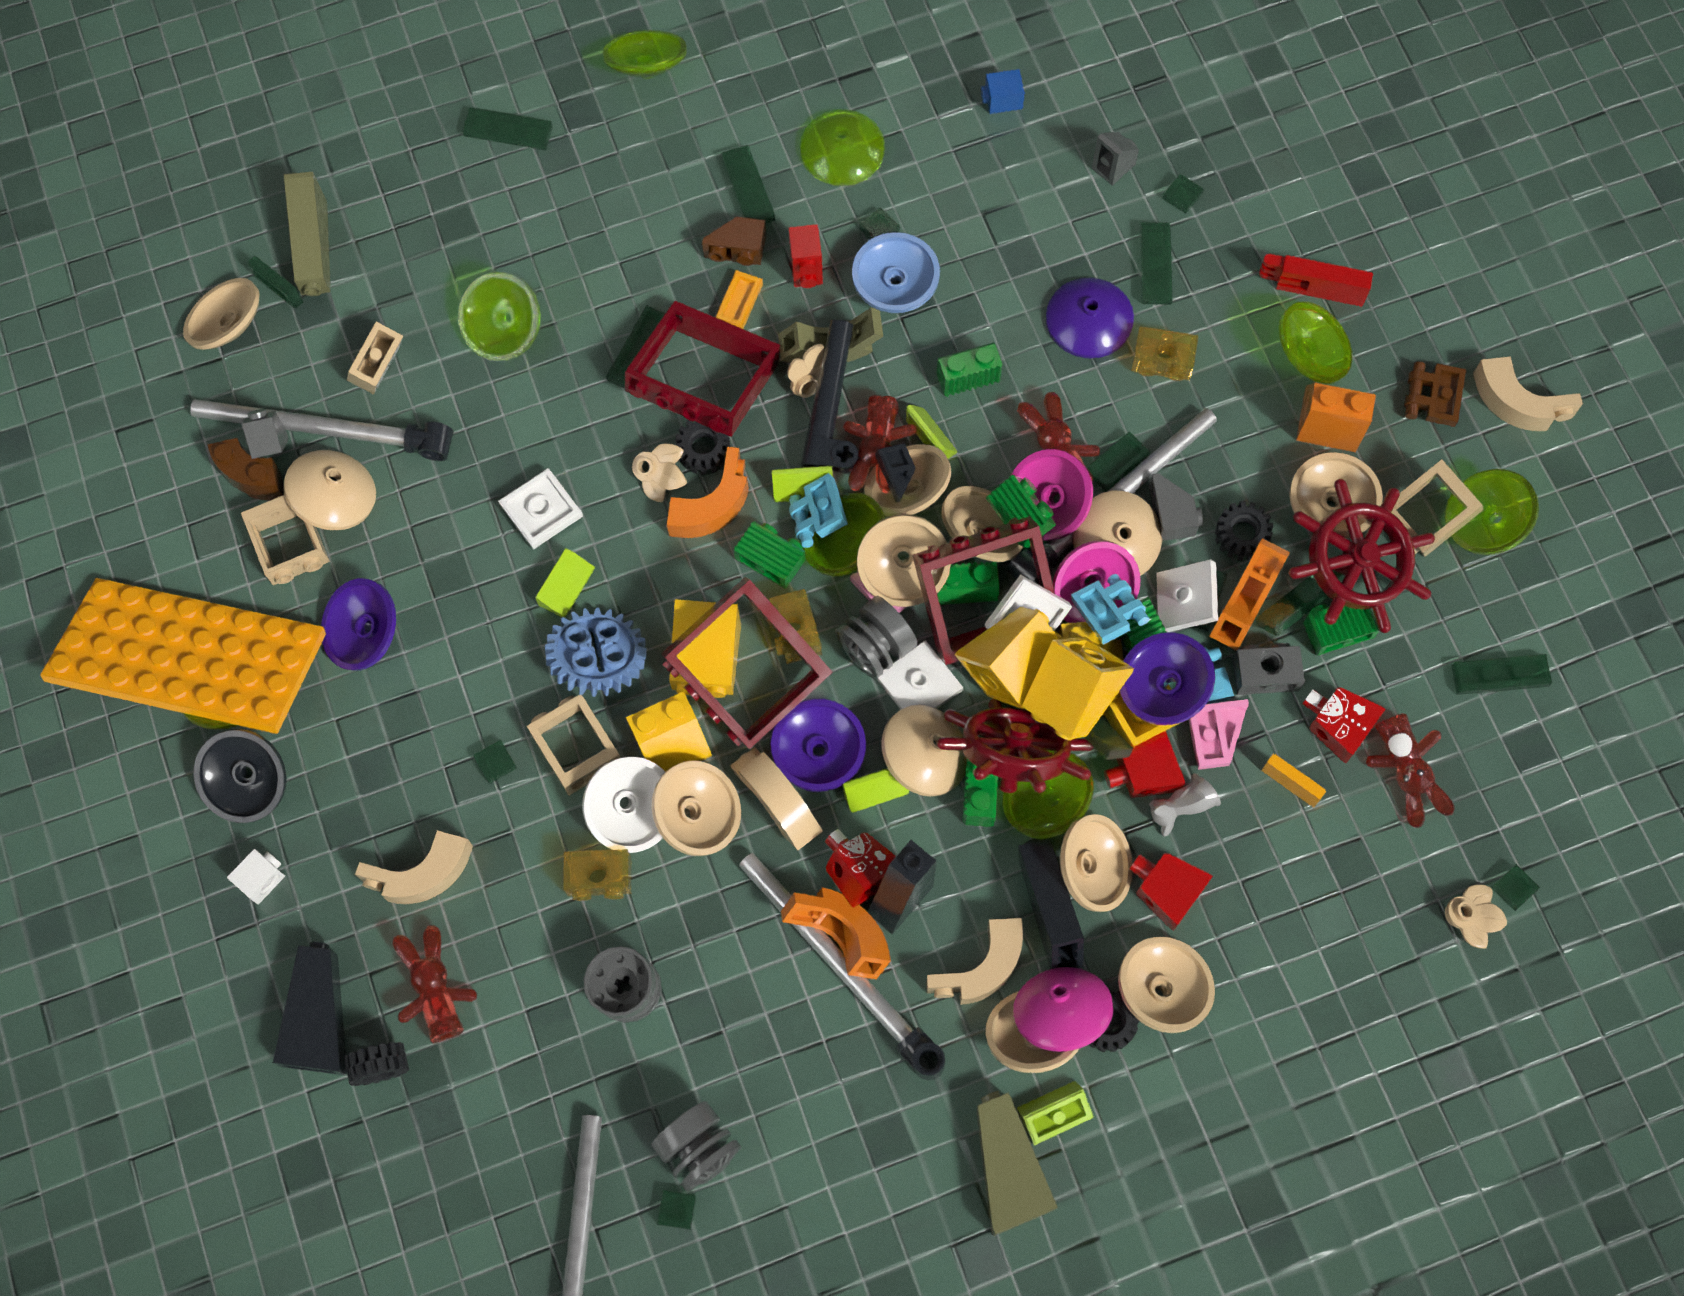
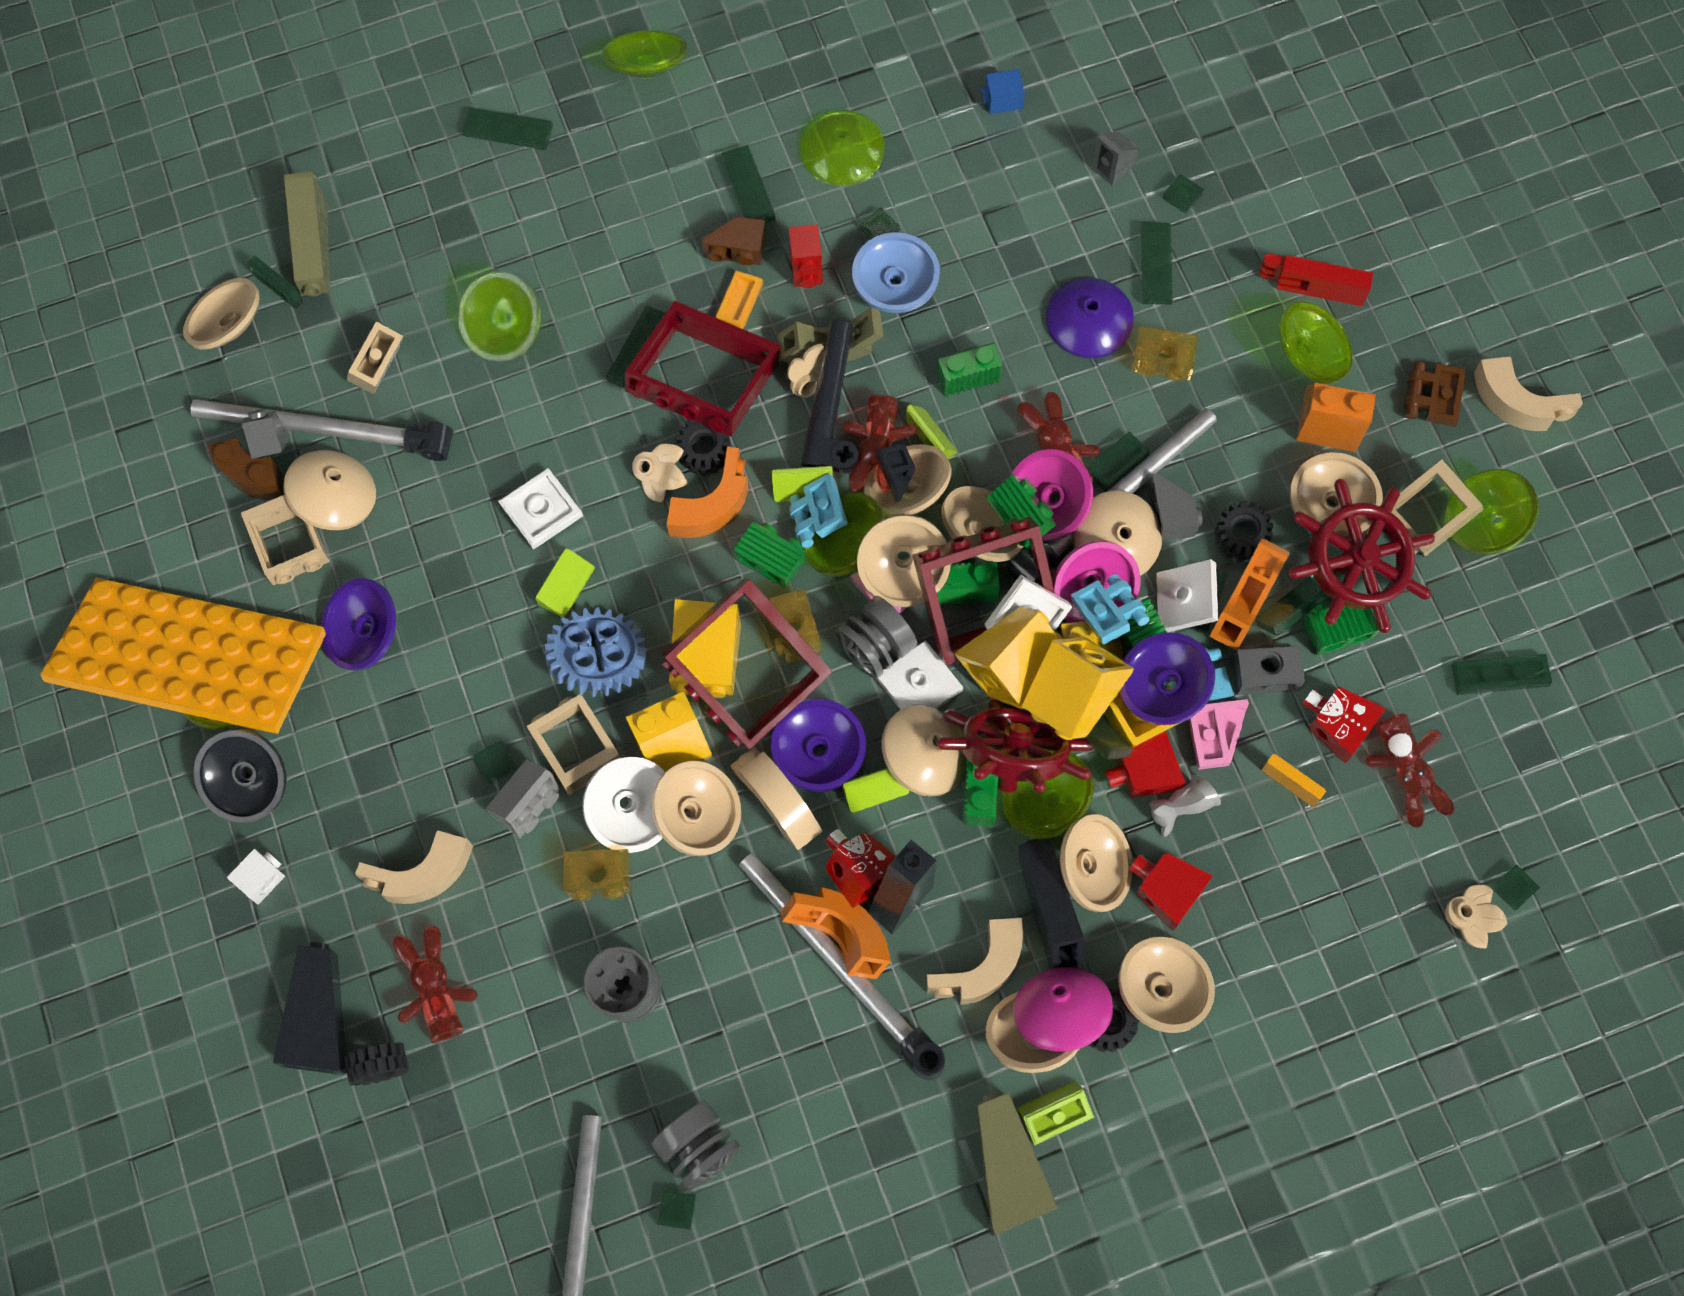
(524, 798): none -> light grey slope

